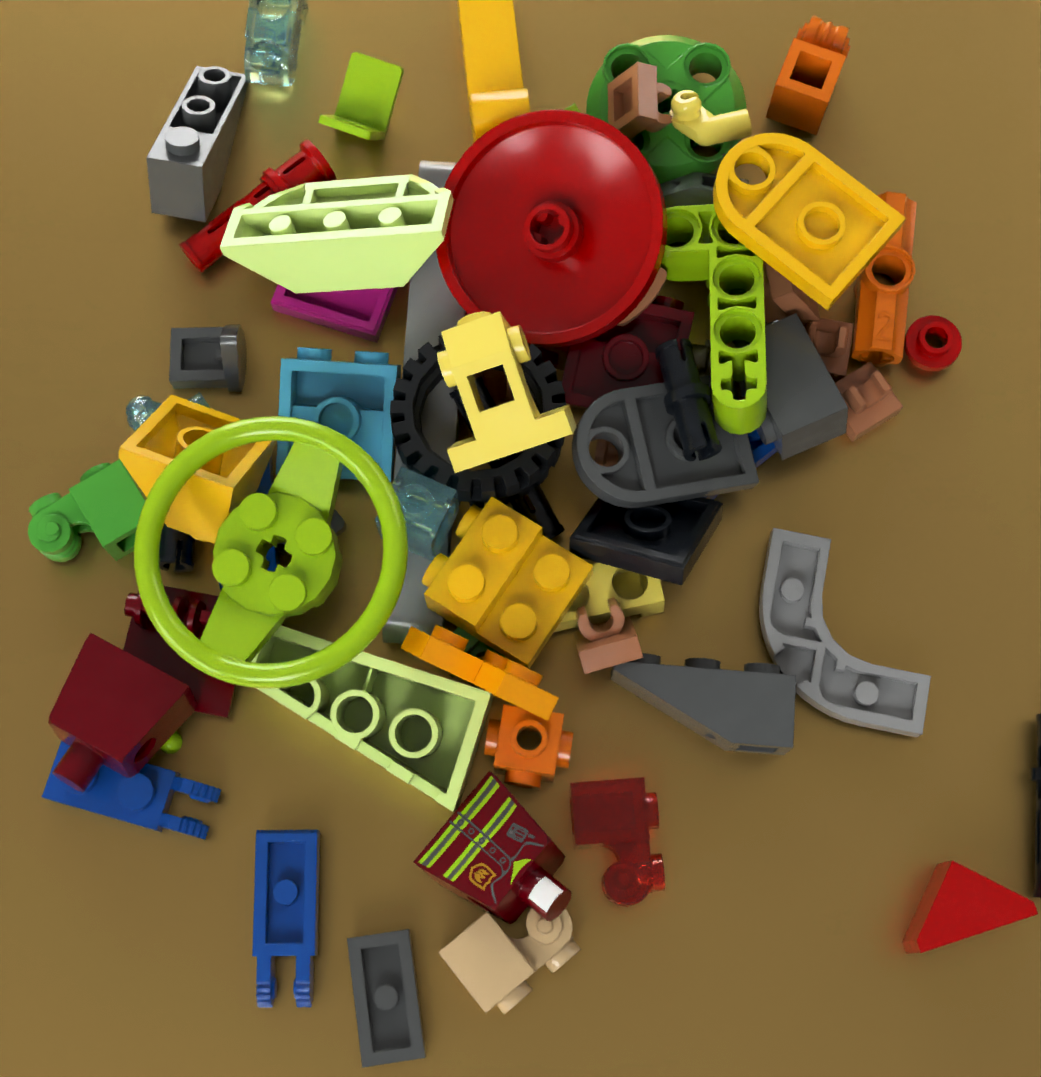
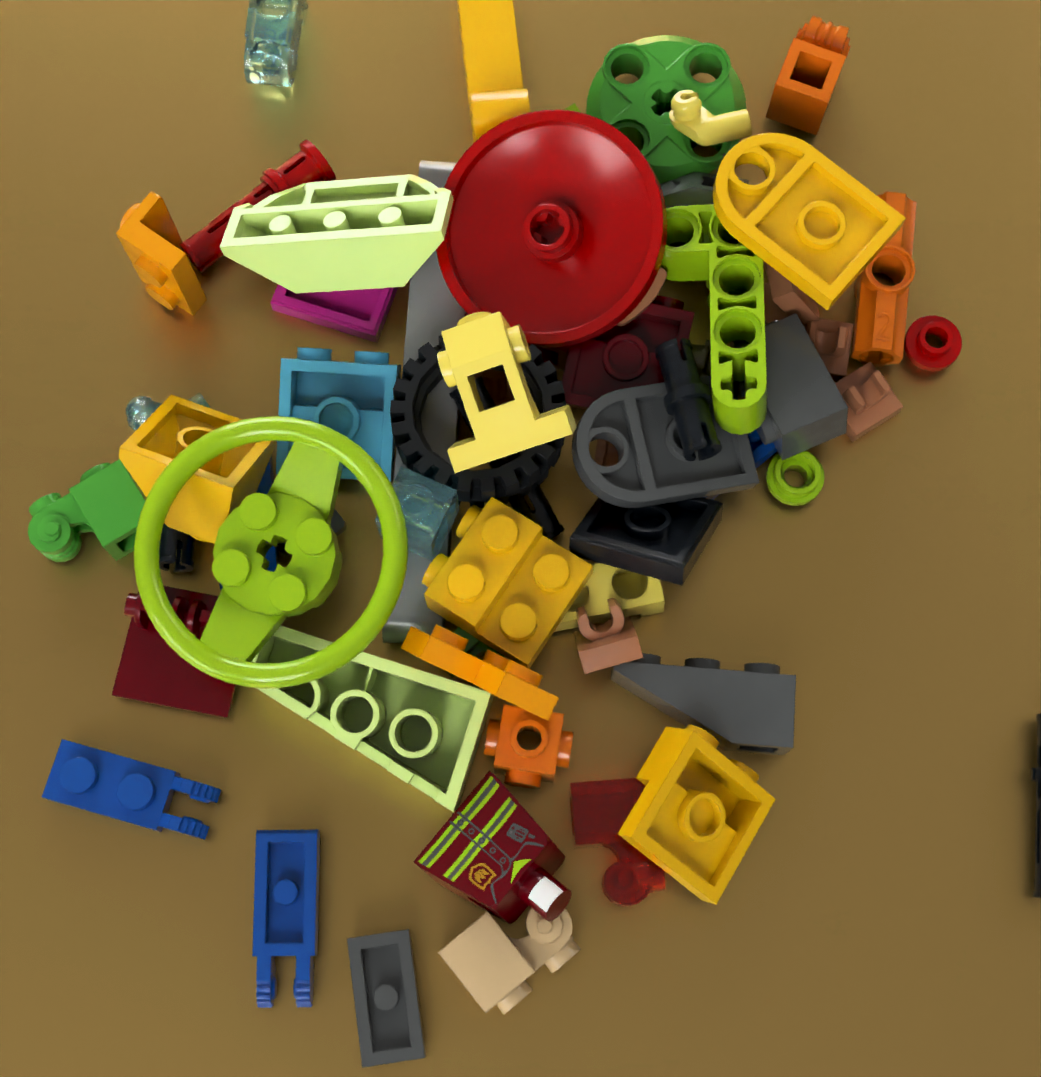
(115, 713): dark red torso -> none
(156, 256): none -> light orange bracket
(173, 744): lime piece -> none
(196, 144): dark grey slope -> none
(208, 357): dark grey tile -> none
(366, 97): lime bracket -> none
(635, 101): nougat tile -> none
(696, 811): none -> yellow plate
(804, 647): light grey plate -> none
(807, 466): none -> lime plate
(960, 906): red slope -> none

